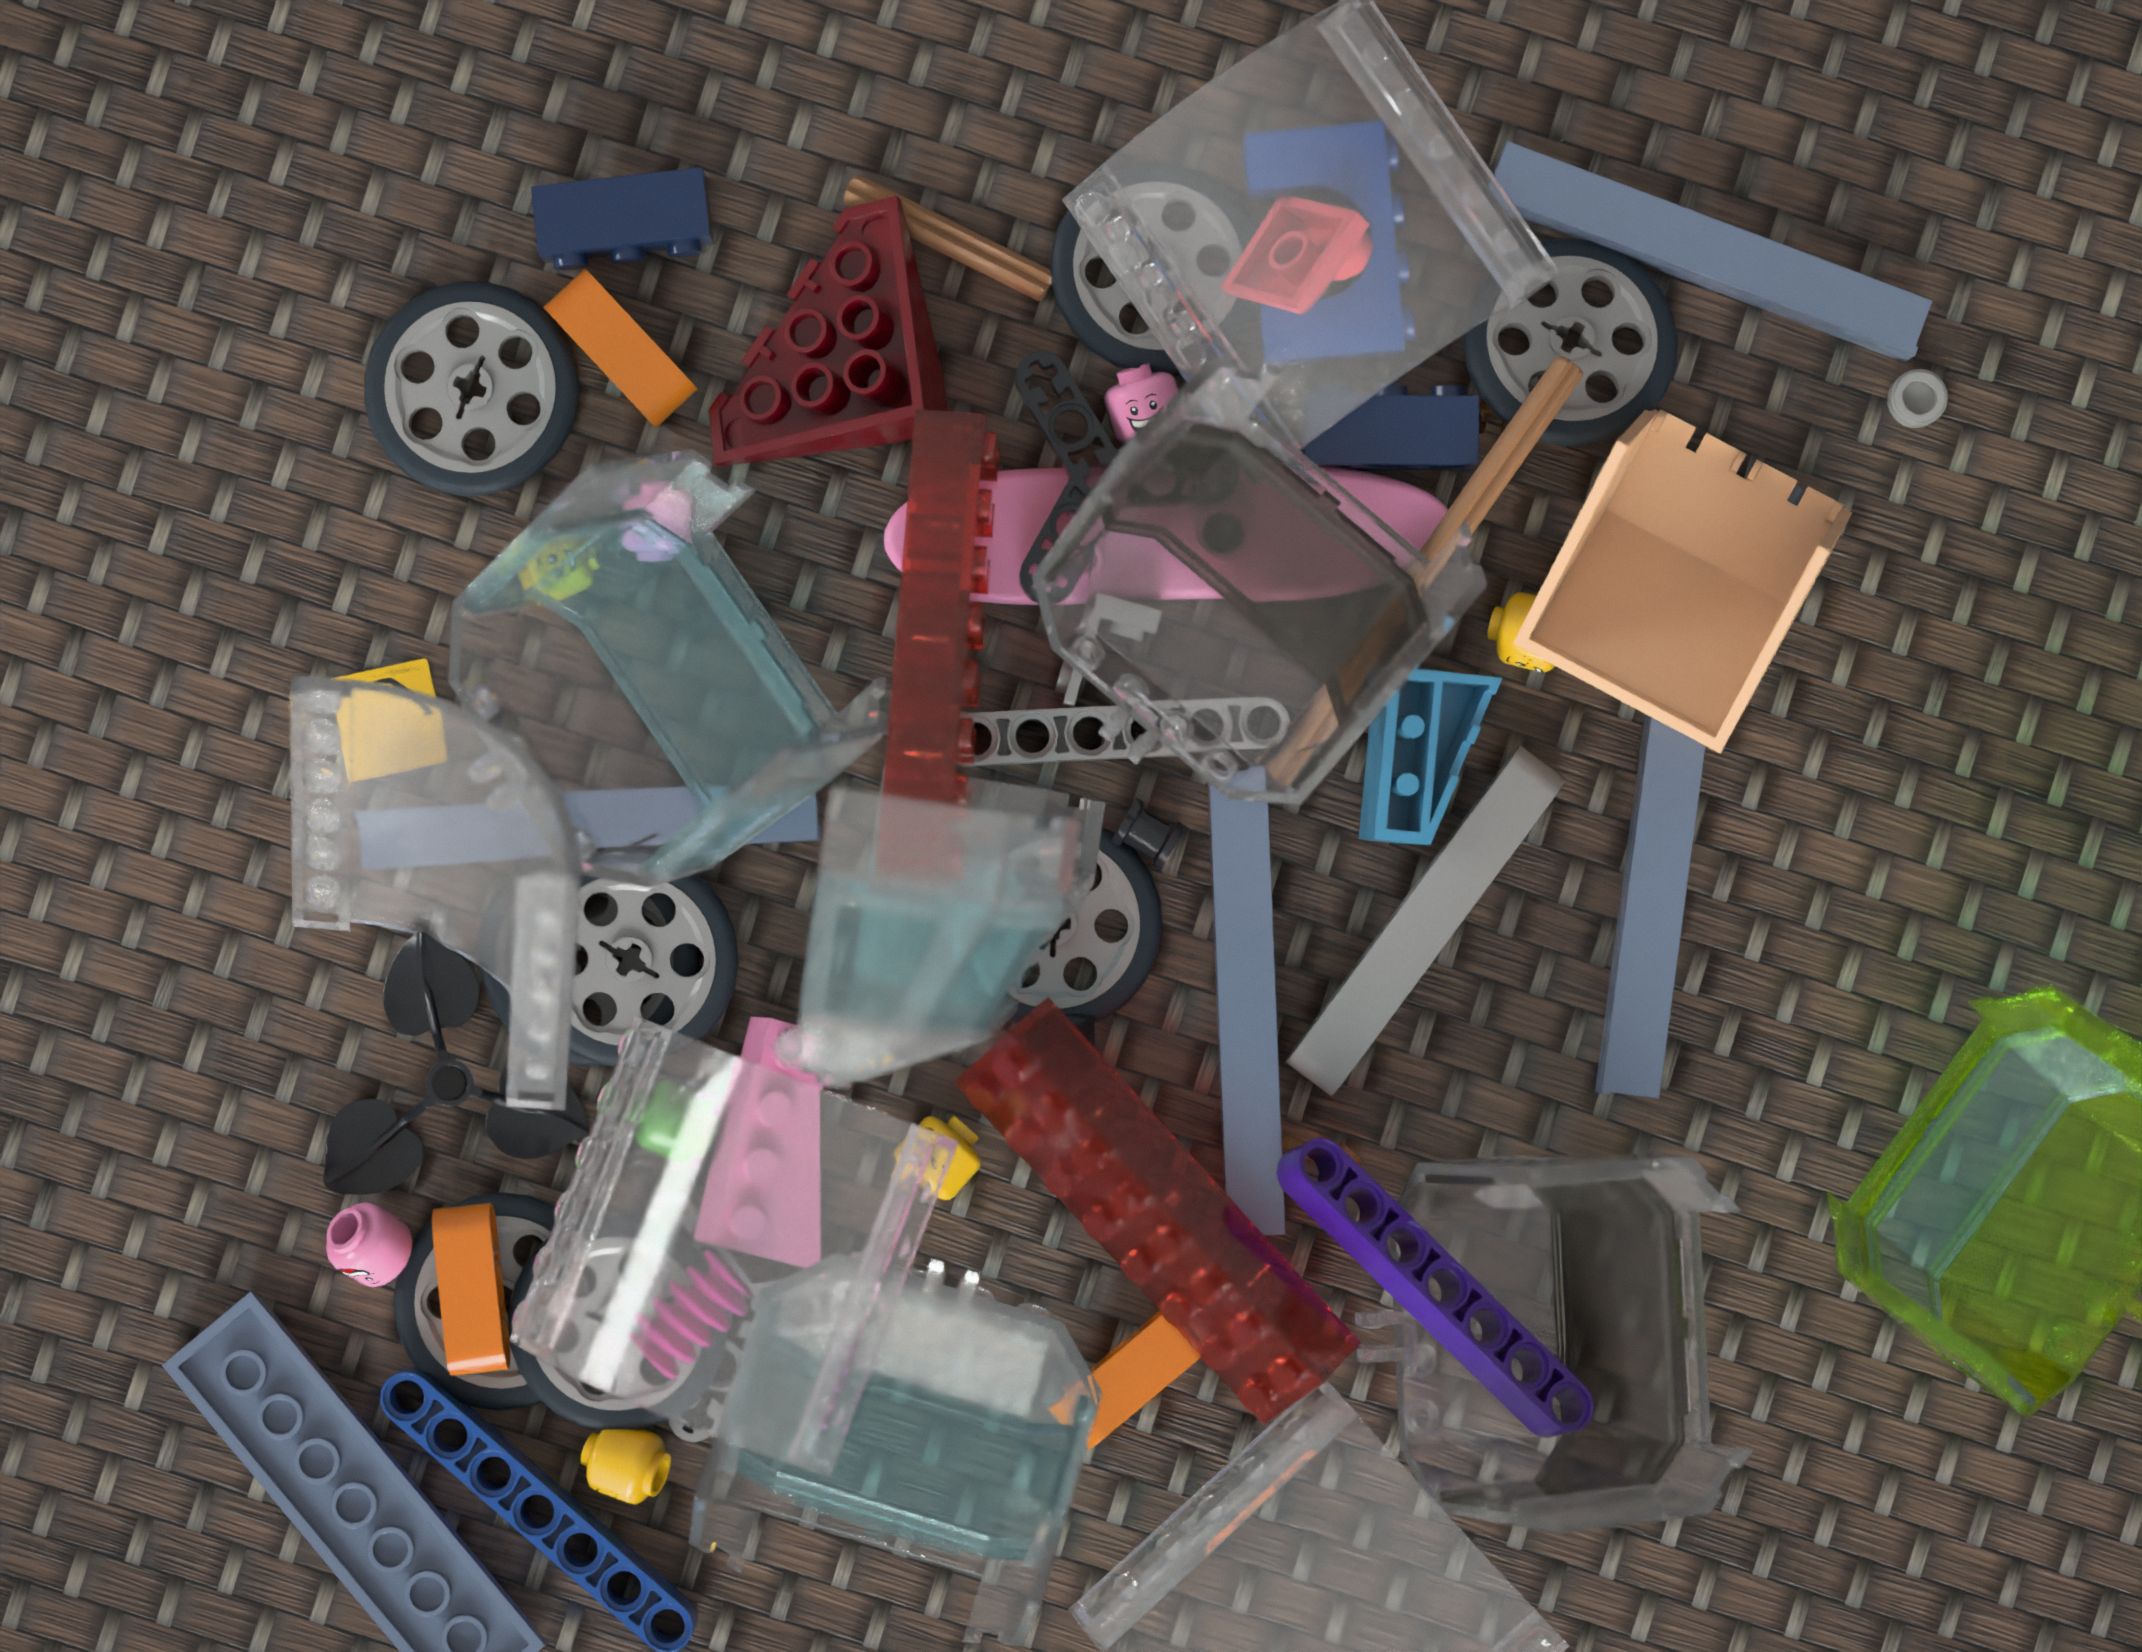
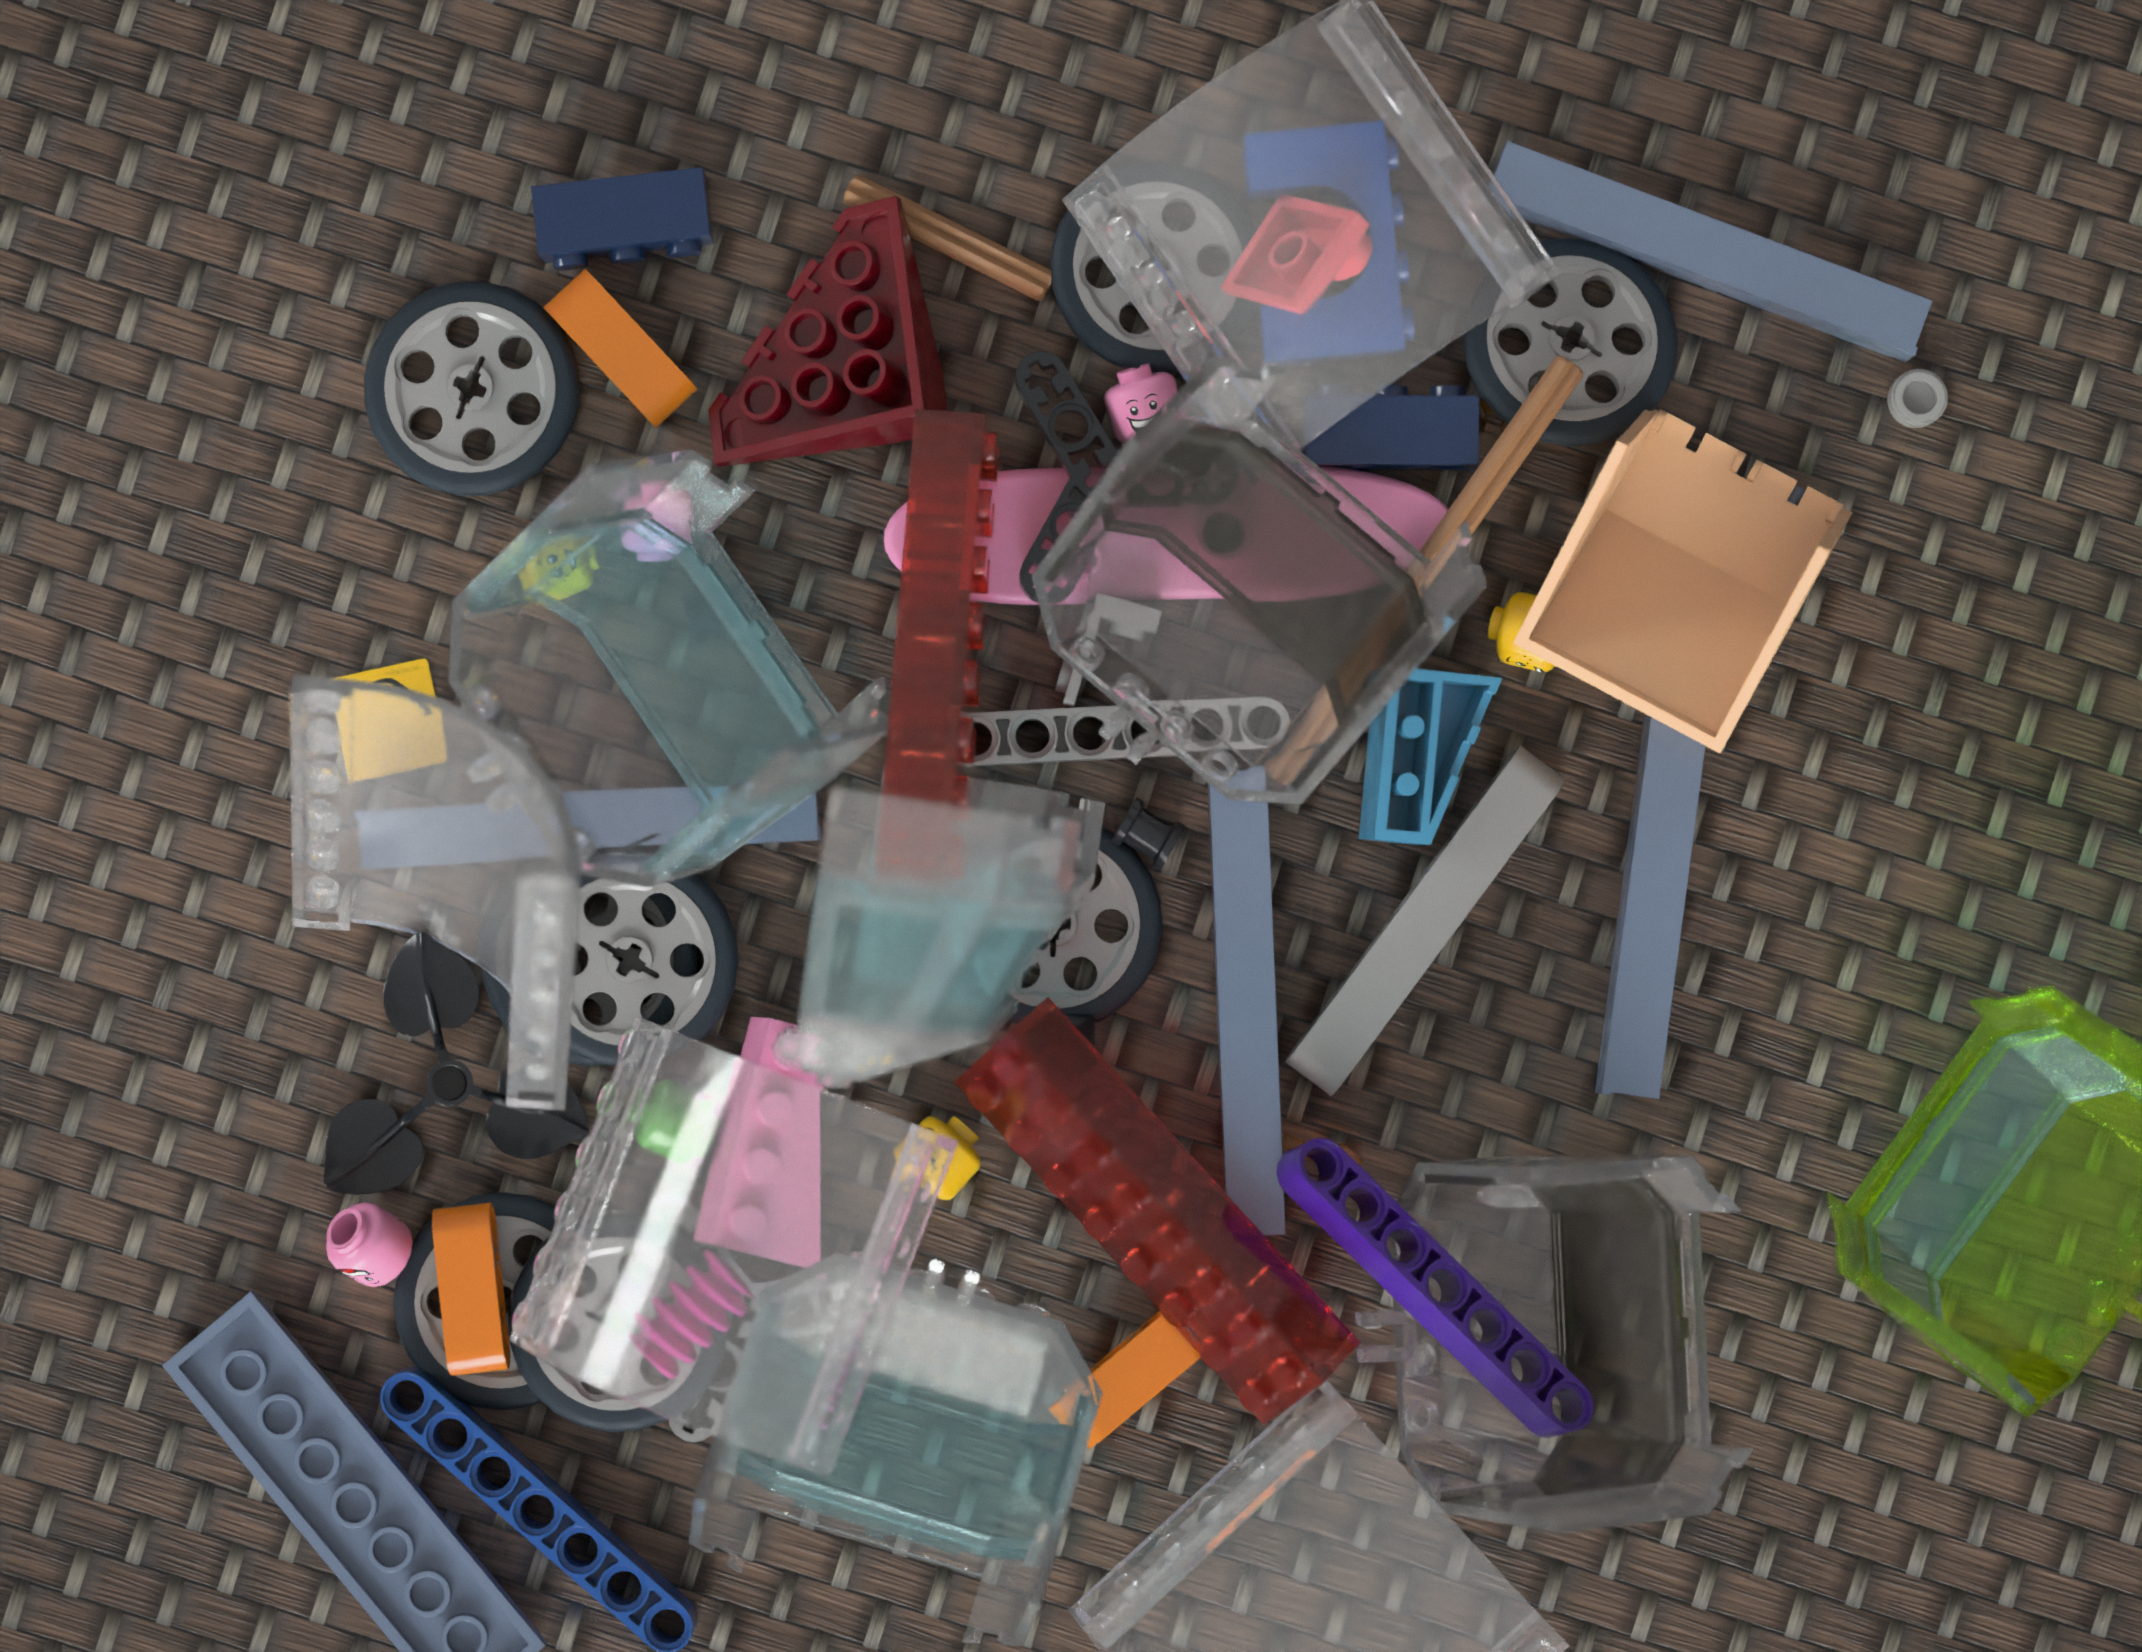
(626, 1464): yellow head -> none

